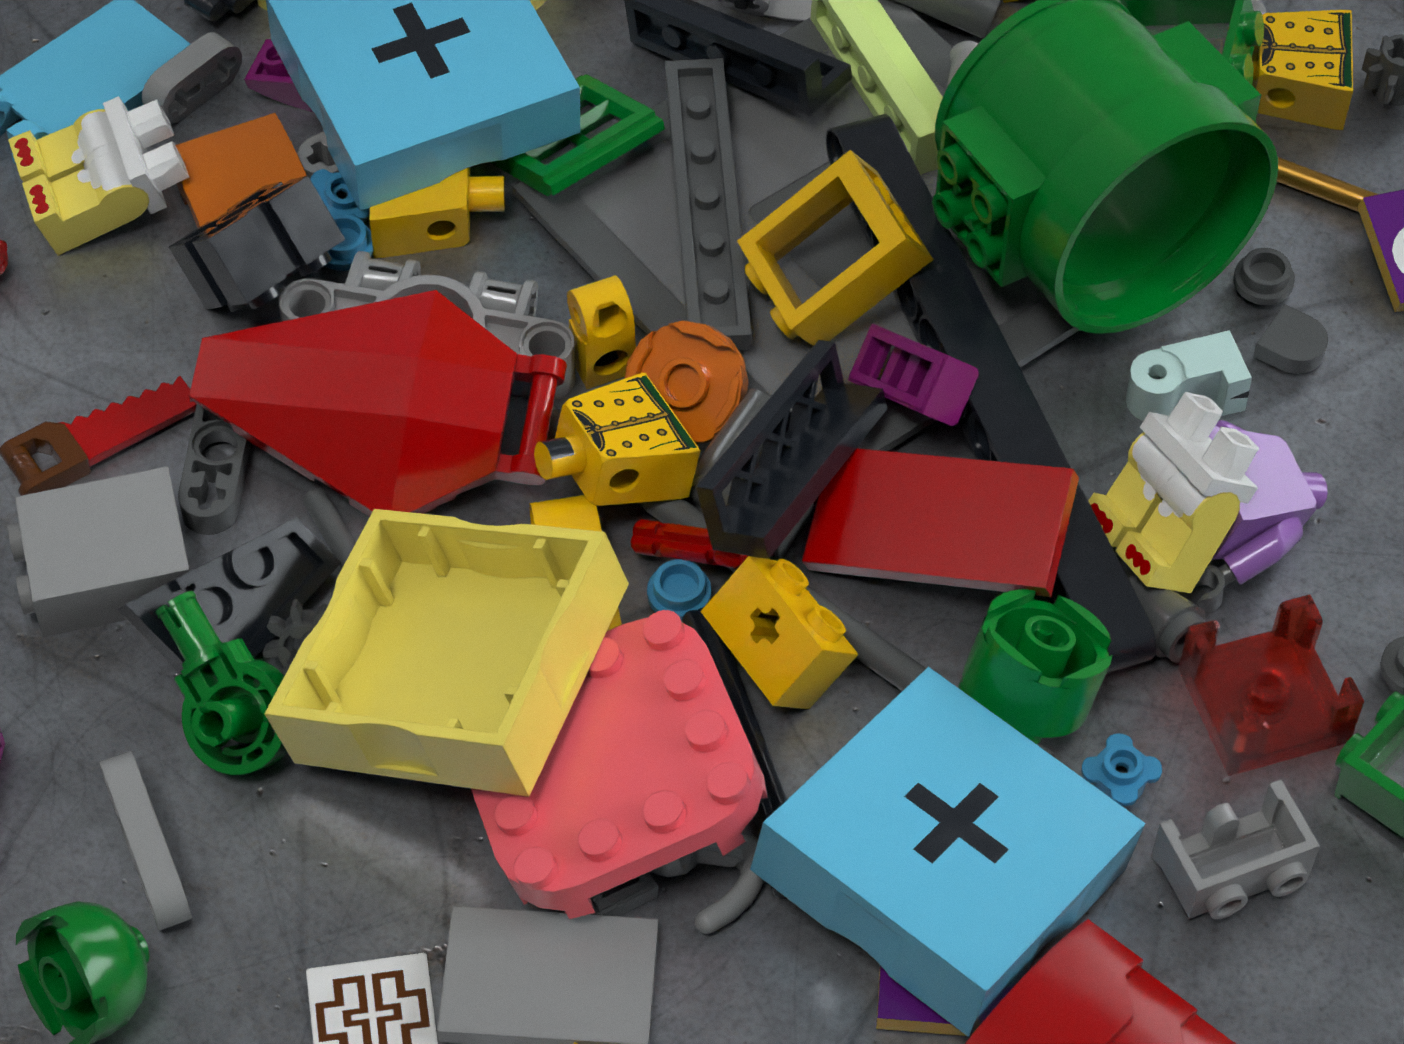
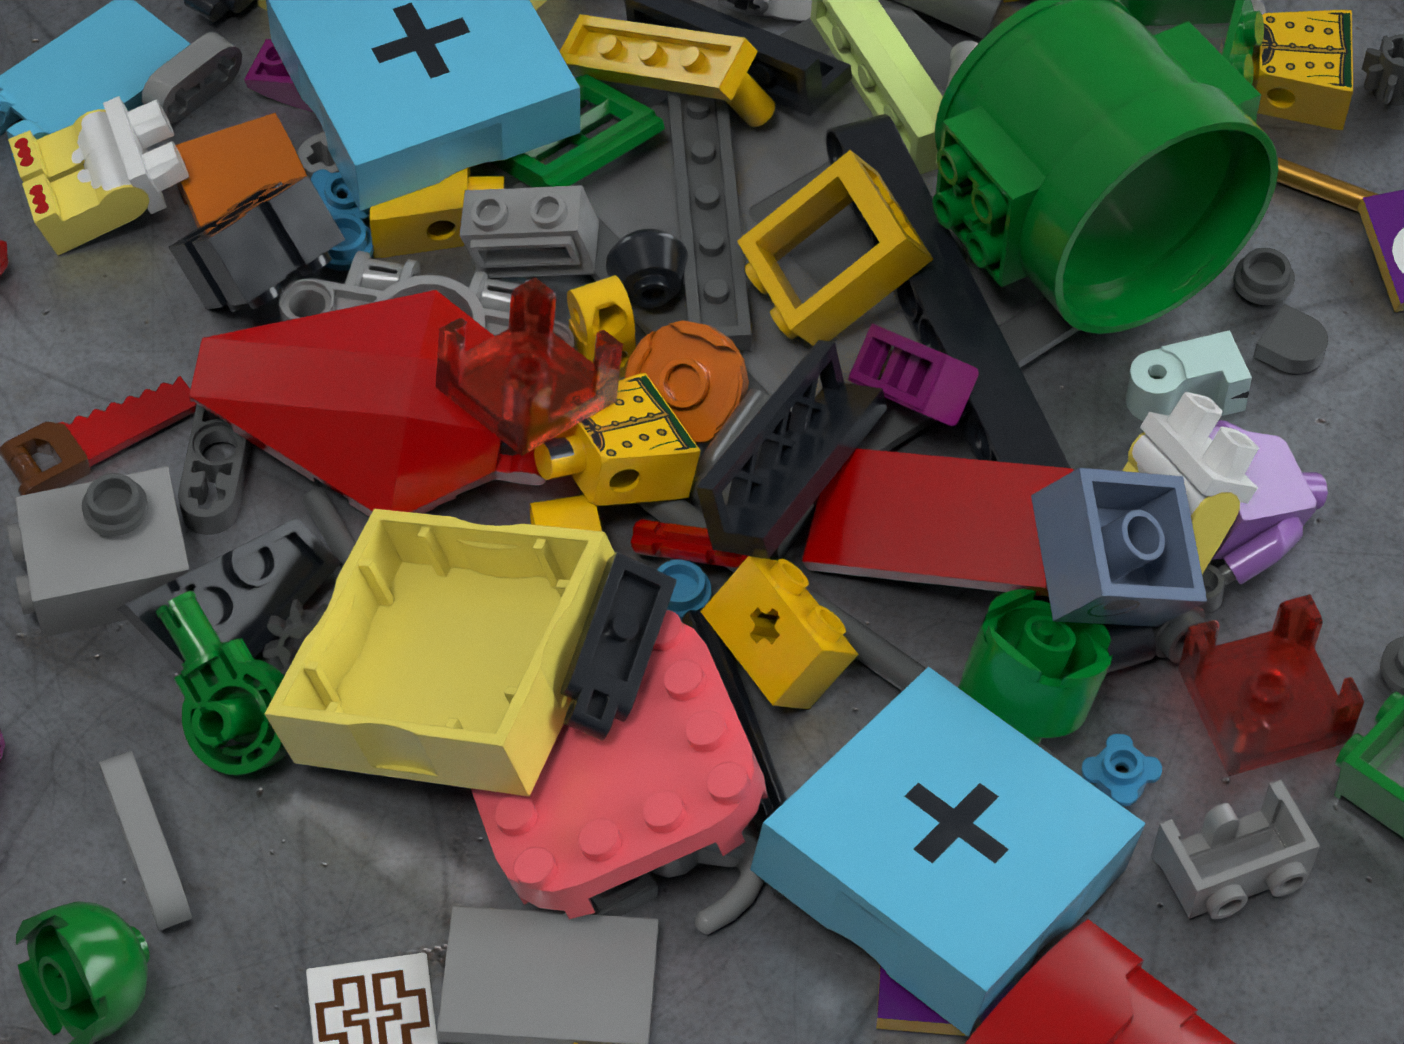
(114, 505): none -> dark grey plate
(527, 378): none -> clear red panel
(530, 231): none -> light grey window
(615, 644): none -> black hinge
(649, 266): none -> black cone
(669, 61): none -> yellow piece
(1118, 548): none -> sand blue brick

